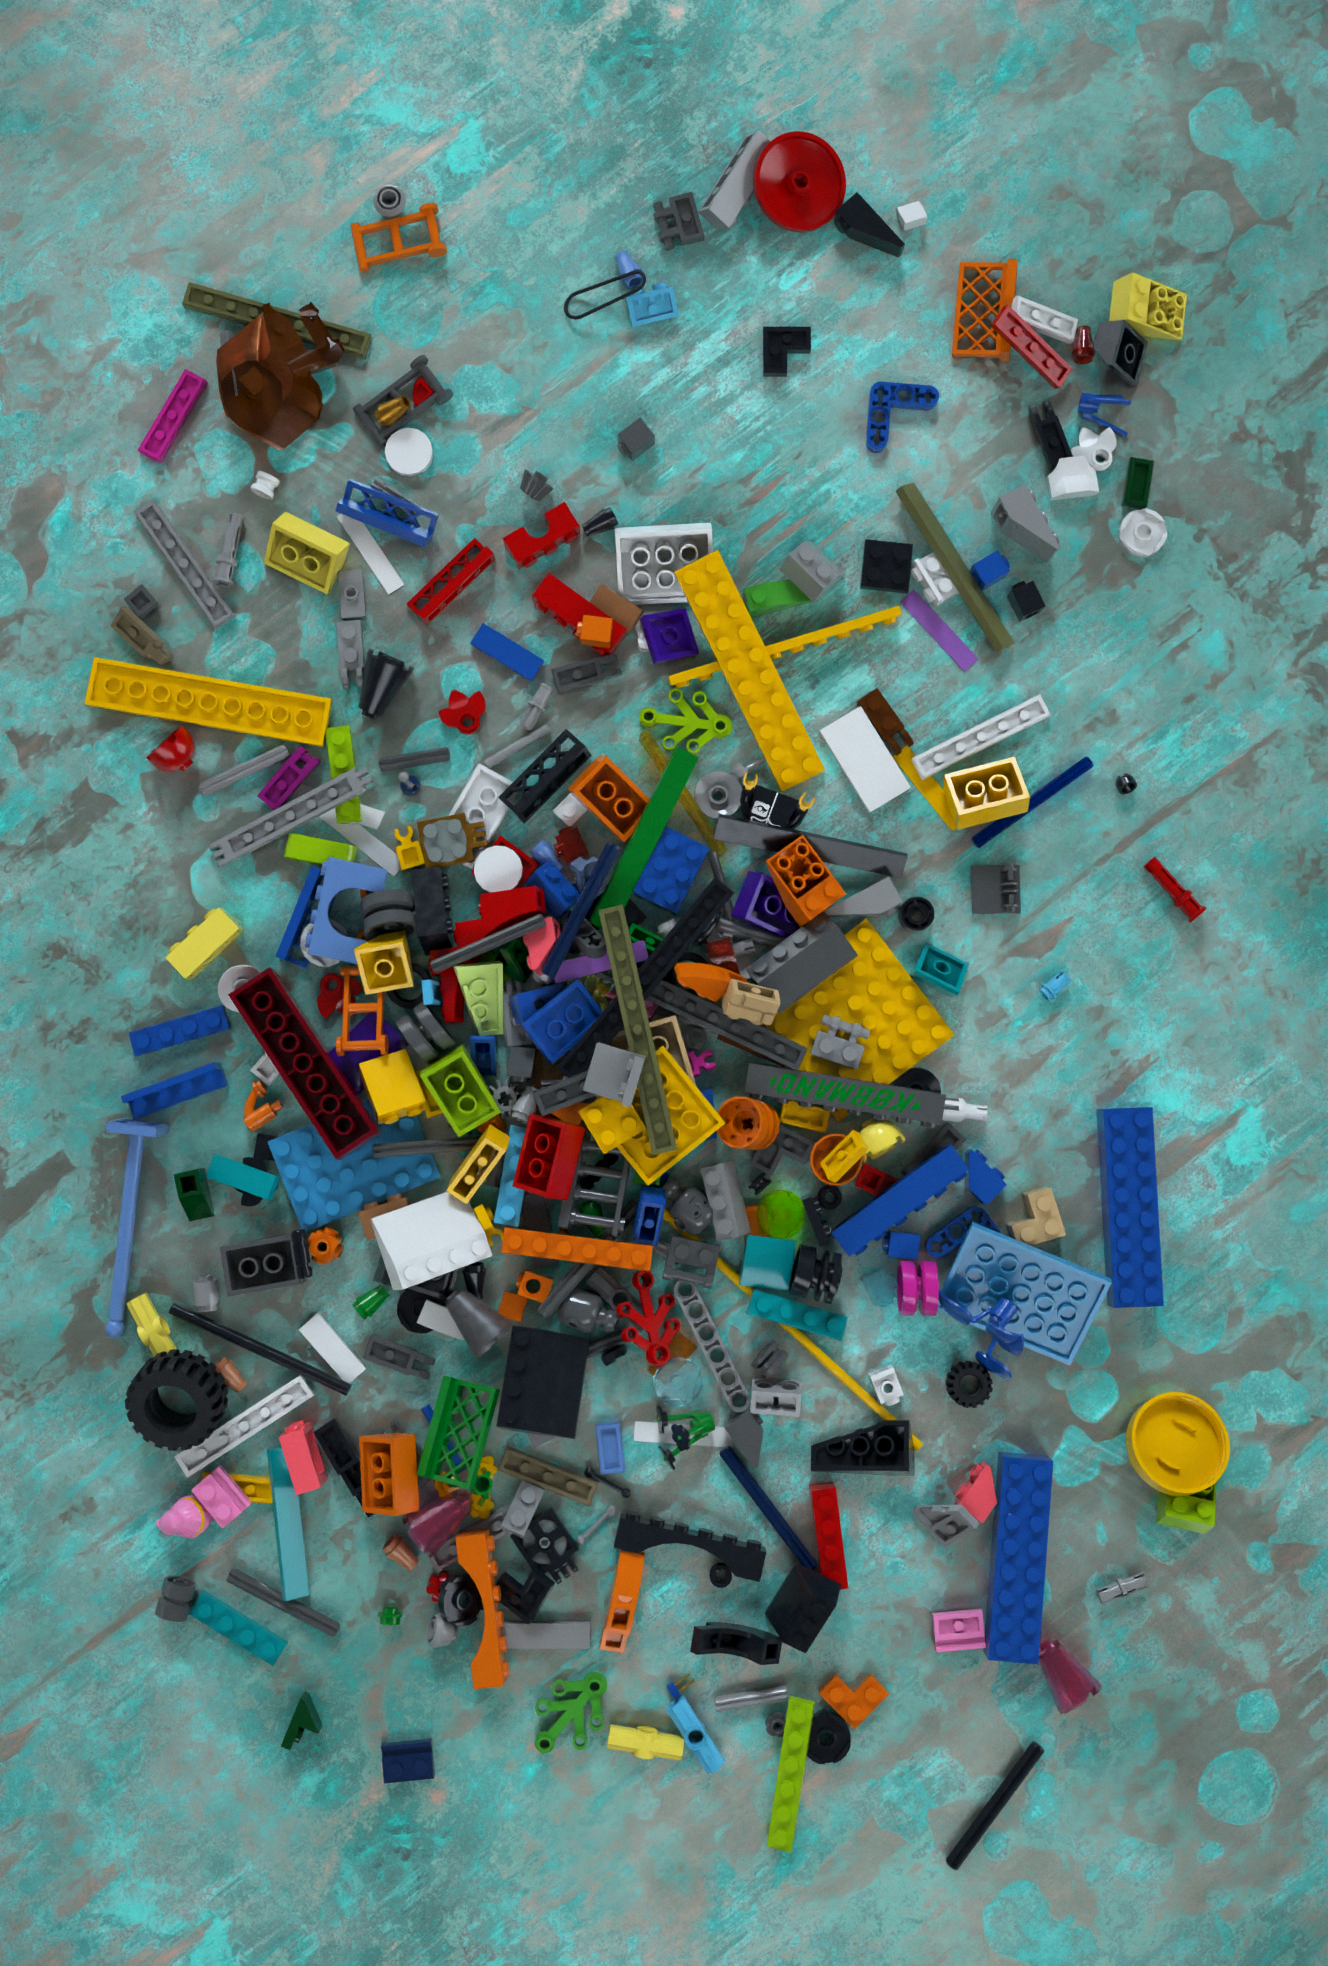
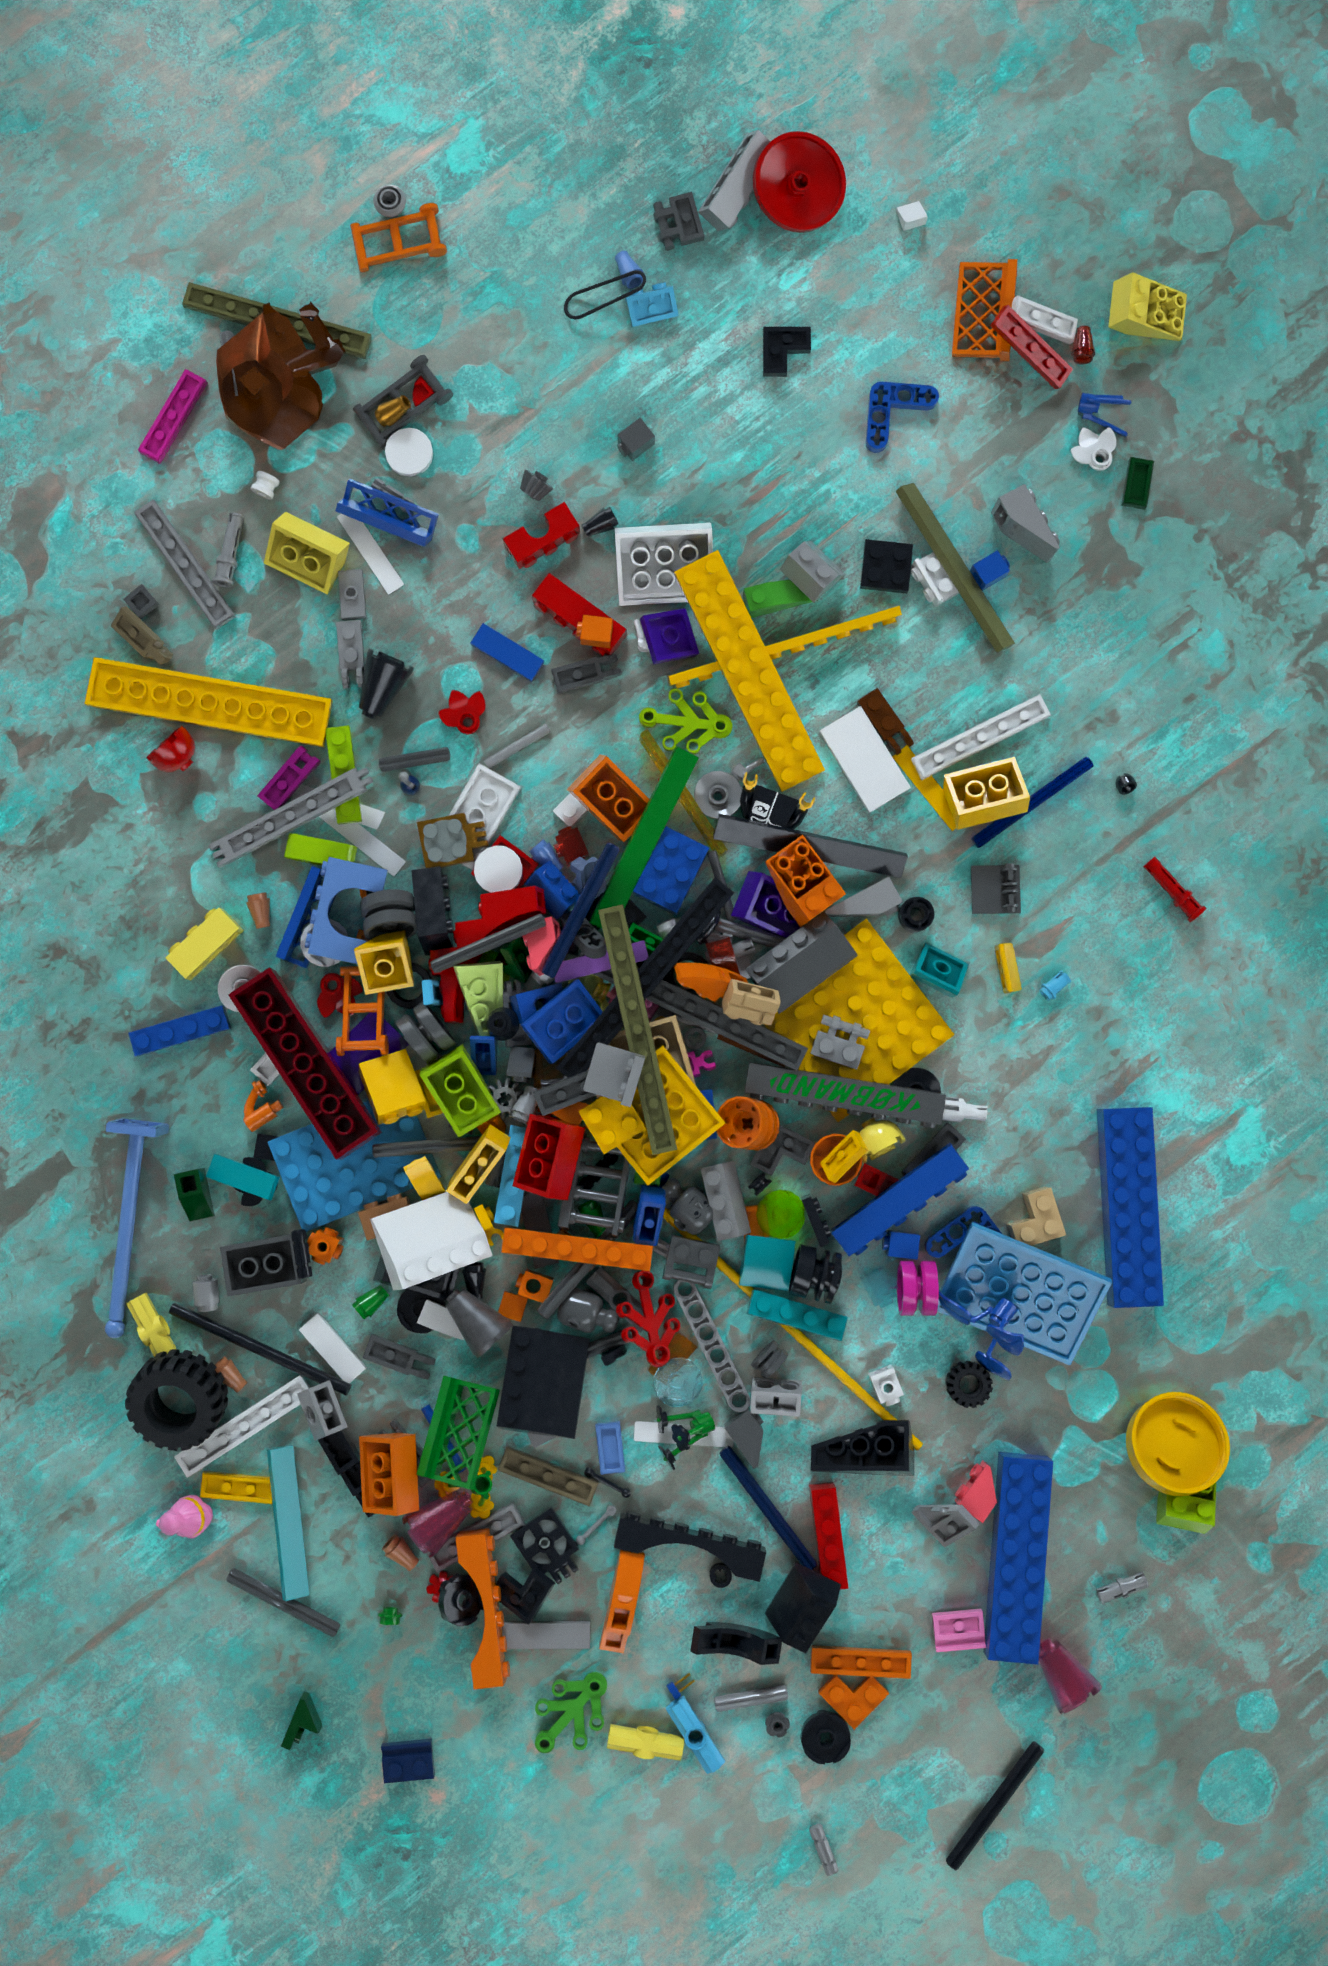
(176, 1090): blue fence -> none
(176, 1594): dark grey wheel -> none
(221, 1496): bright pink plate -> none
(238, 1628): teal plate -> none
(244, 770): light grey axle -> none
(260, 909): none -> nougat cone
(303, 1457): coral window -> none
(322, 1410): none -> light grey brick
(409, 853): yellow plate -> none
(424, 1178): none -> yellow slope
(440, 1632): light grey cone -> none
(455, 585): red fence -> none
(502, 1023): none -> black cone
(522, 1509): light grey plate -> none
(536, 706): light grey axle -> none
(551, 781): black fence -> none
(617, 607): medium nougat slope -> none
(790, 1773): lime plate -> none
(805, 1117): yellow plate -> none
(823, 1849): none -> light grey axle
(837, 1197): black plate -> none
(860, 1662): none -> orange plate
(865, 226): black slope -> none
(939, 630): medium lavender sticker -> none
(981, 1179): blue slope -> none
(1008, 967): none -> yellow slope
(1025, 600): black brick -> none
(1050, 435): black hinge -> none
(1072, 479): white slope -> none
(1121, 349): black slope -> none
(1142, 532): white tile -> none

